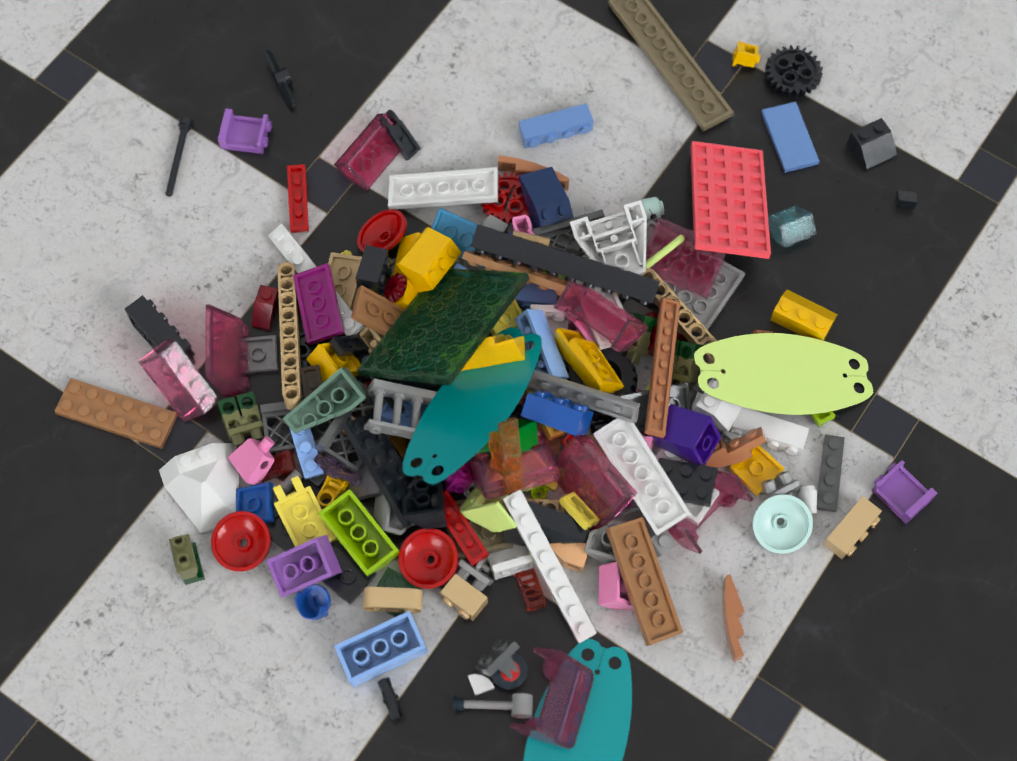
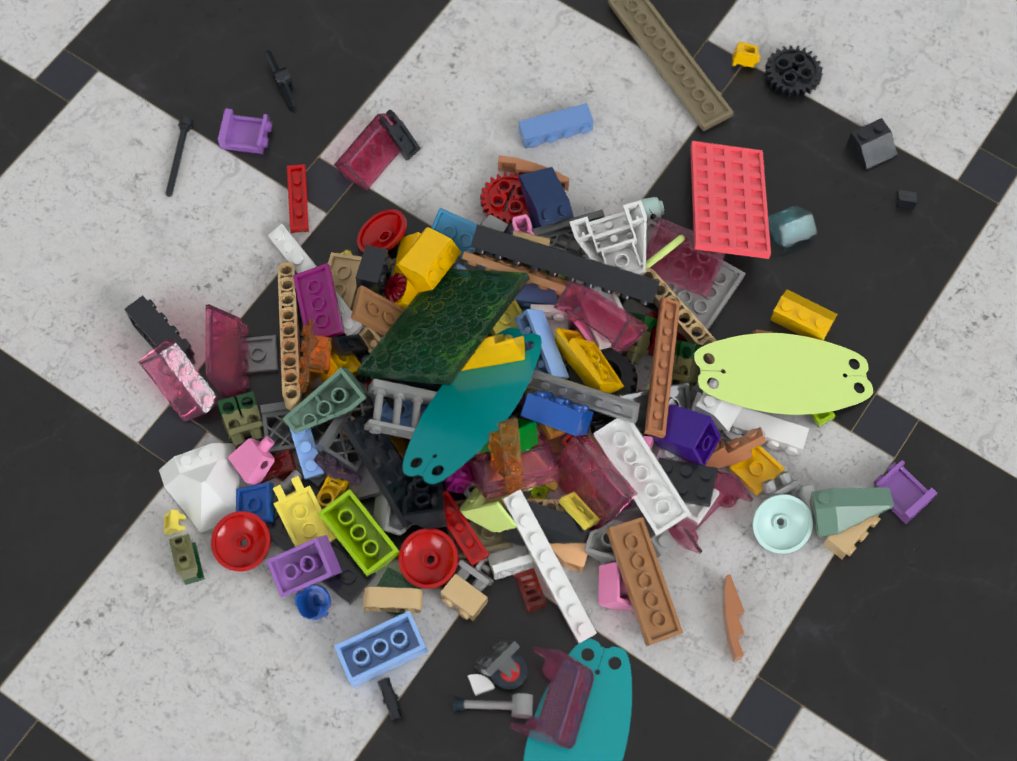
(116, 413): medium nougat plate -> none
(171, 522): none -> light yellow tile
(265, 307): dark red slope -> none
(315, 355): none -> clear orange bracket
(443, 188): white plate -> none
(790, 137): medium blue tile -> none
(830, 473): dark grey plate -> none
(847, 507): none -> sand green wedge

